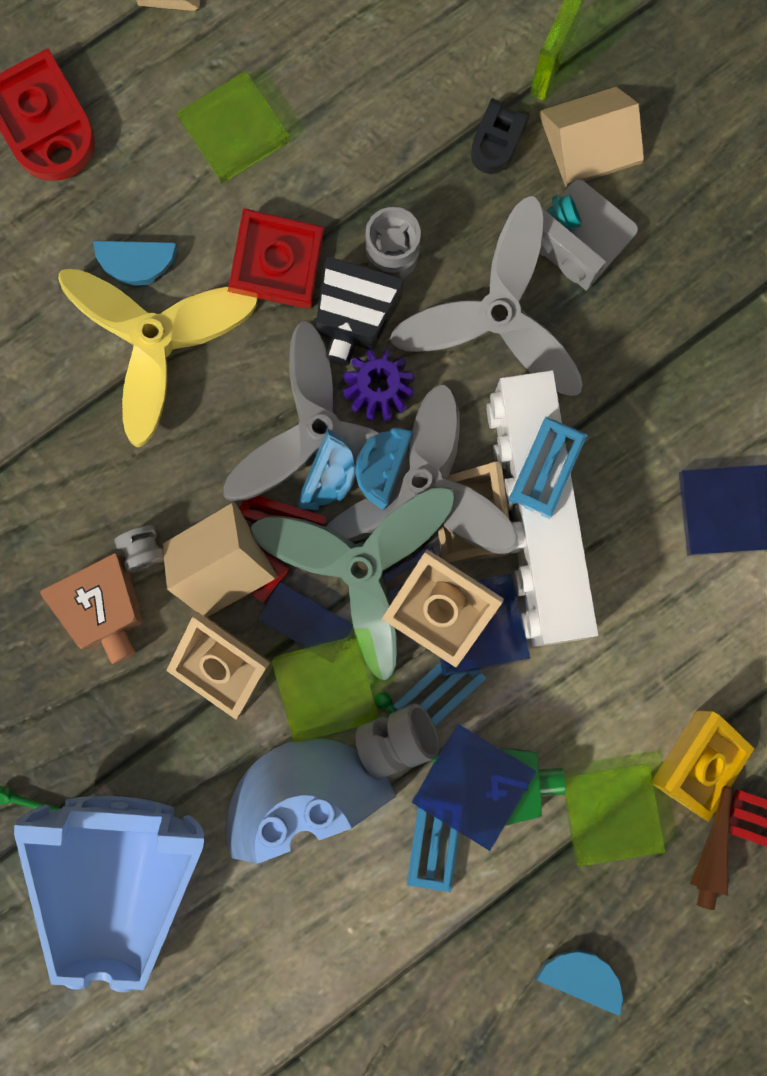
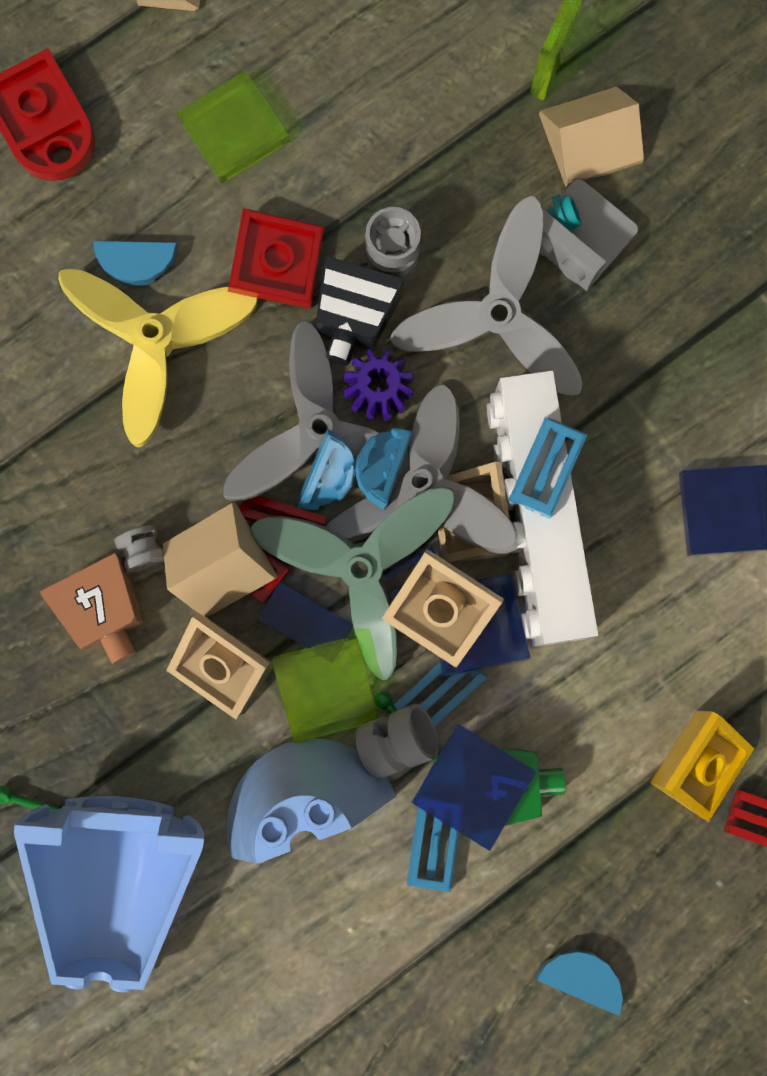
(494, 147): black plate -> none
(613, 815): clear neon green tile -> none
(712, 869): reddish brown piece -> none

